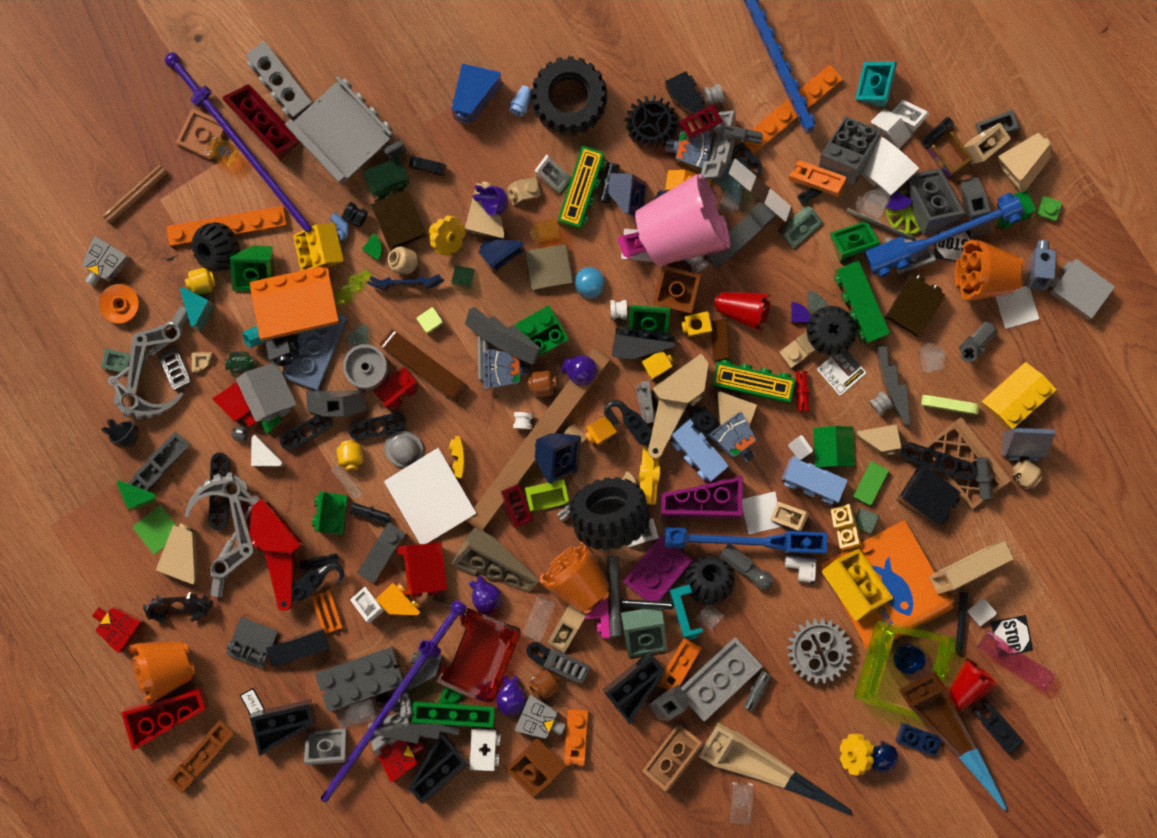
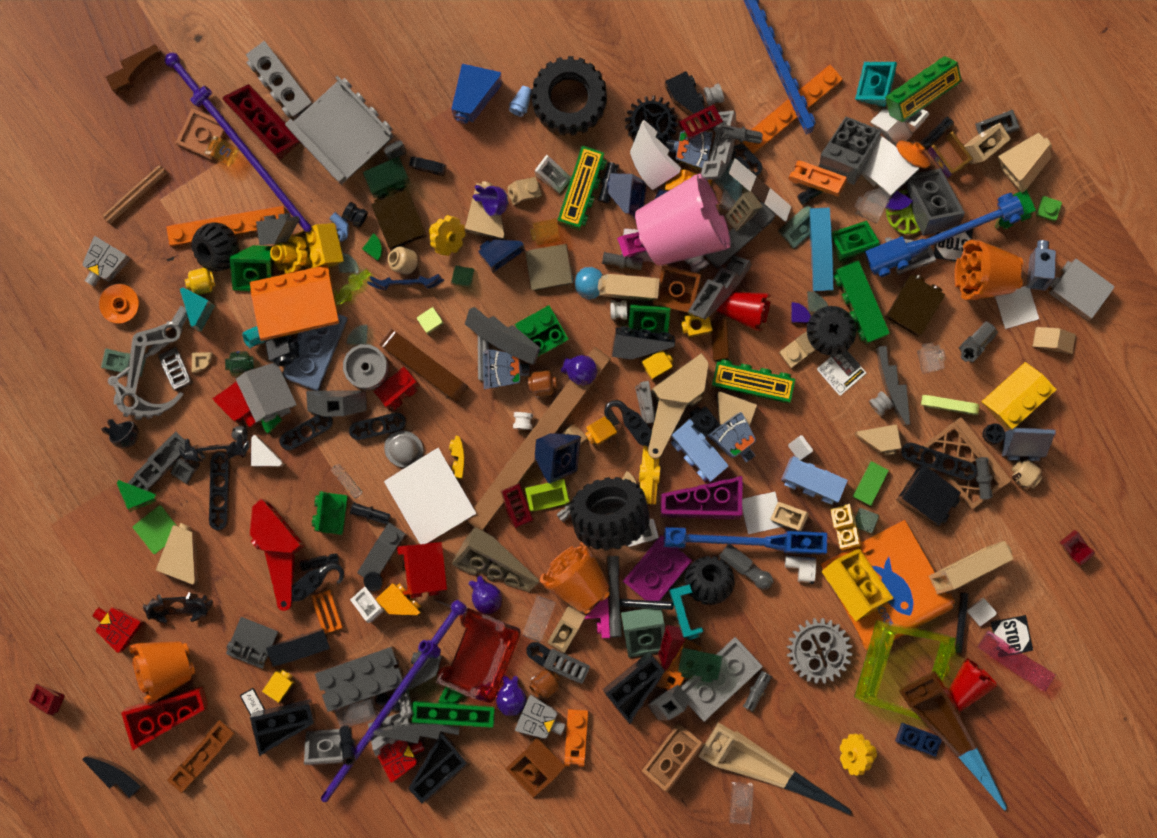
(46, 699): none -> dark red slope
(113, 774): none -> black slope
(122, 80): none -> reddish brown slope
(183, 470): none -> dark grey slope
(233, 449): none -> black piece
(245, 548): light grey piece -> none
(276, 230): none -> dark grey slope
(279, 685): none -> yellow brick
(289, 255): none -> yellow plant
(347, 745): none -> black pin
(349, 265): none -> clear light blue tile
(349, 455): yellow head -> none
(373, 581): none -> black piece
(478, 759): white brick -> none
(621, 261): none -> dark grey pin
(629, 287): none -> tan slope
(651, 157): none -> white slope
(670, 645): none -> dark red slope
(699, 664): none -> clear green brick
(709, 616): clear tile -> none
(722, 286): none -> dark grey slope
(751, 202): none -> dark tan slope
(802, 391): red pin -> none
(821, 249): none -> dark azure slope
(833, 446): green slope -> none
(881, 224): white sticker -> none
(884, 758): clear blue hair -> none
(909, 659): hair -> none
(913, 153): none -> orange dish
(923, 89): none -> green brick
(975, 205): dark grey slope -> none
(997, 433): none -> black wheel
(999, 729): black hinge -> none
(1054, 339): none -> tan slope
(1077, 548): none -> dark red bracket

